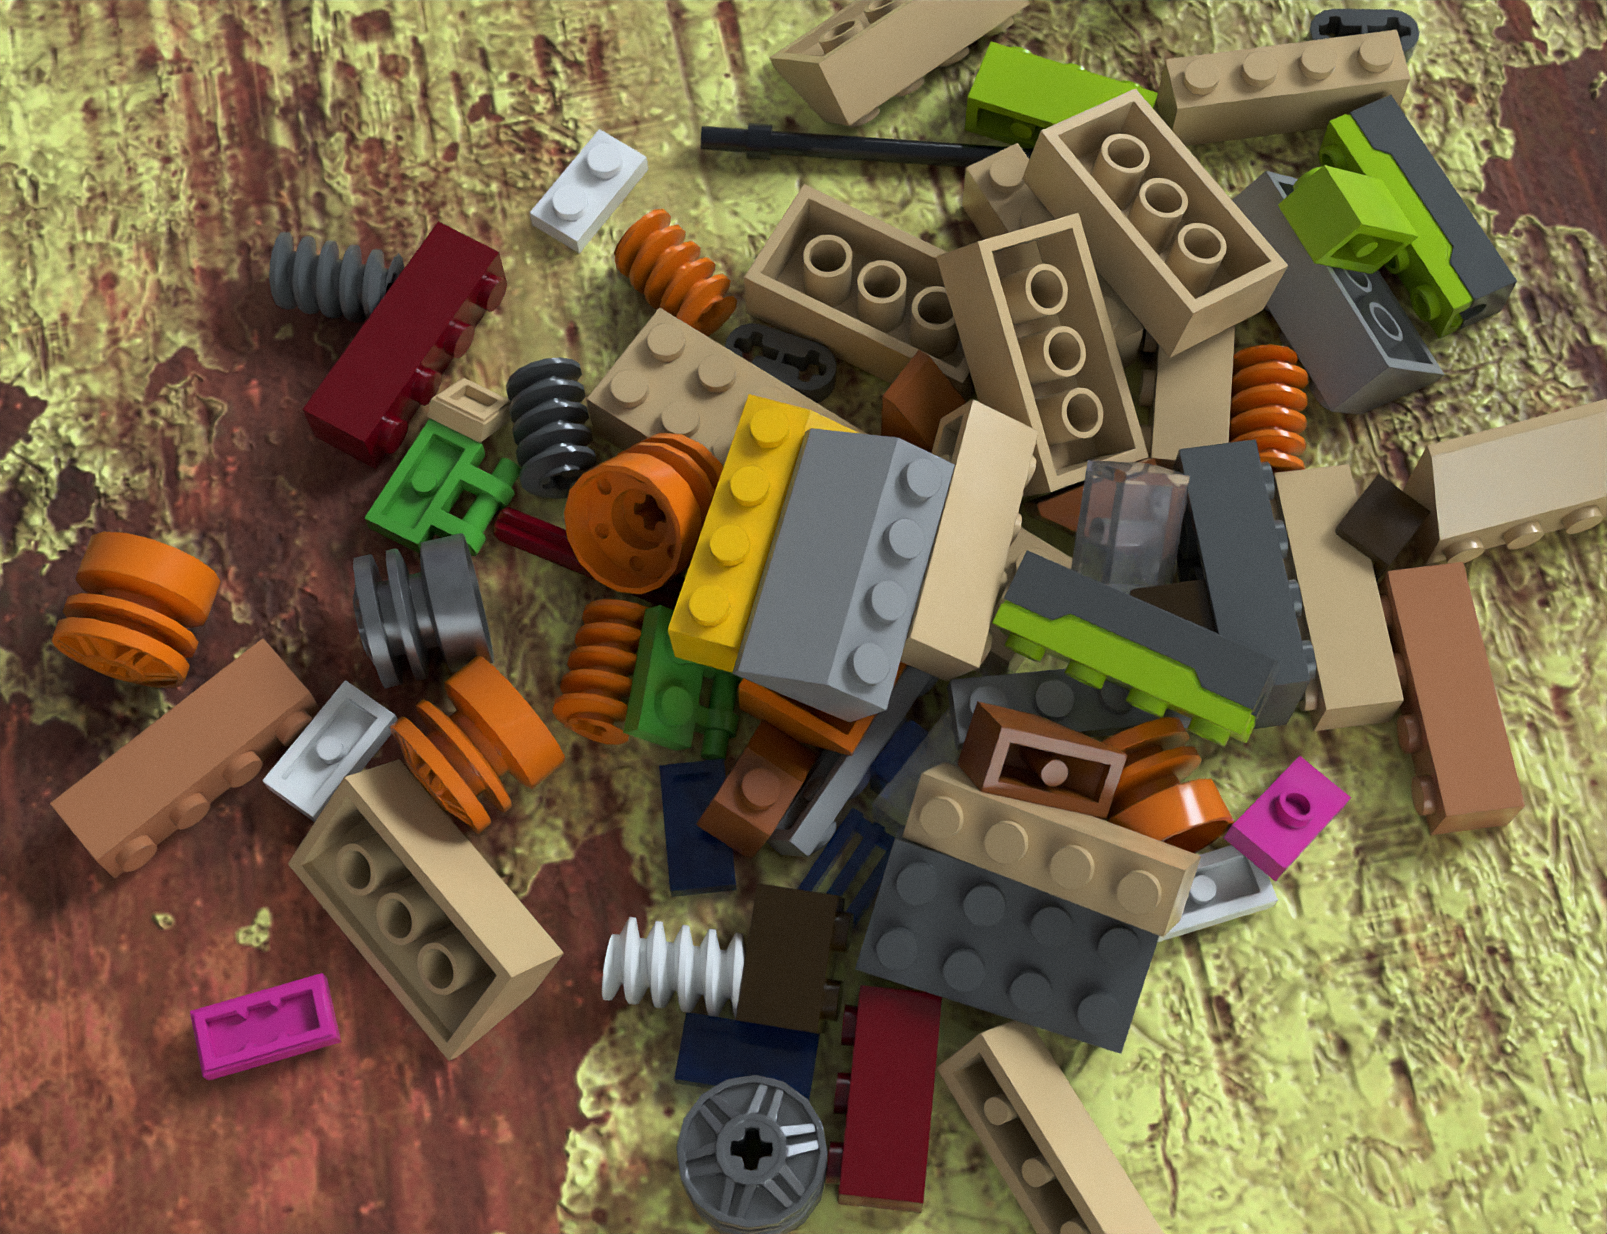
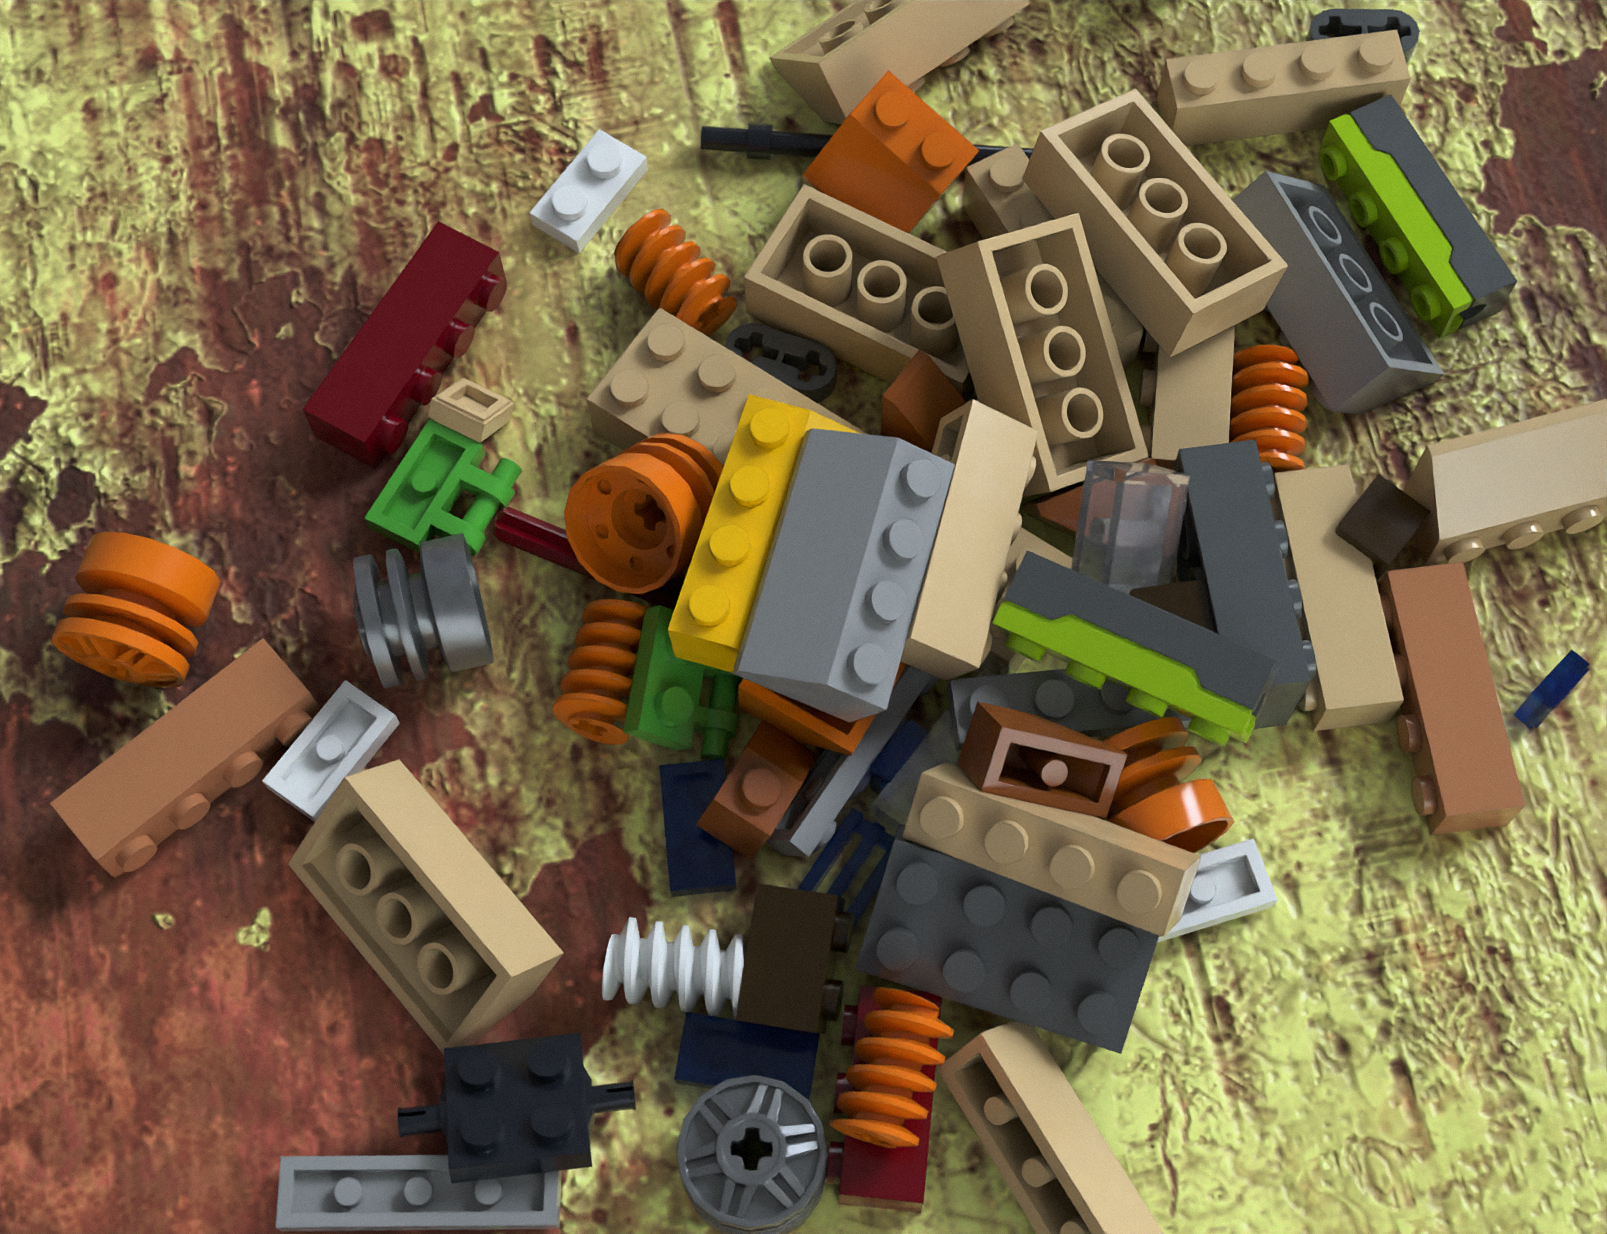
(265, 1026): dark pink plate -> none
(328, 282): dark grey piece -> none
(408, 1195): none -> light grey plate
(477, 744): orange wheel -> none
(516, 1108): none -> black plate
(550, 426): dark grey piece -> none
(891, 156): none -> orange slope
(891, 1069): none -> orange piece
(1027, 93): lime brick -> none
(1287, 818): dark pink plate -> none
(1346, 219): lime brick -> none
(1552, 690): none -> clear blue tile

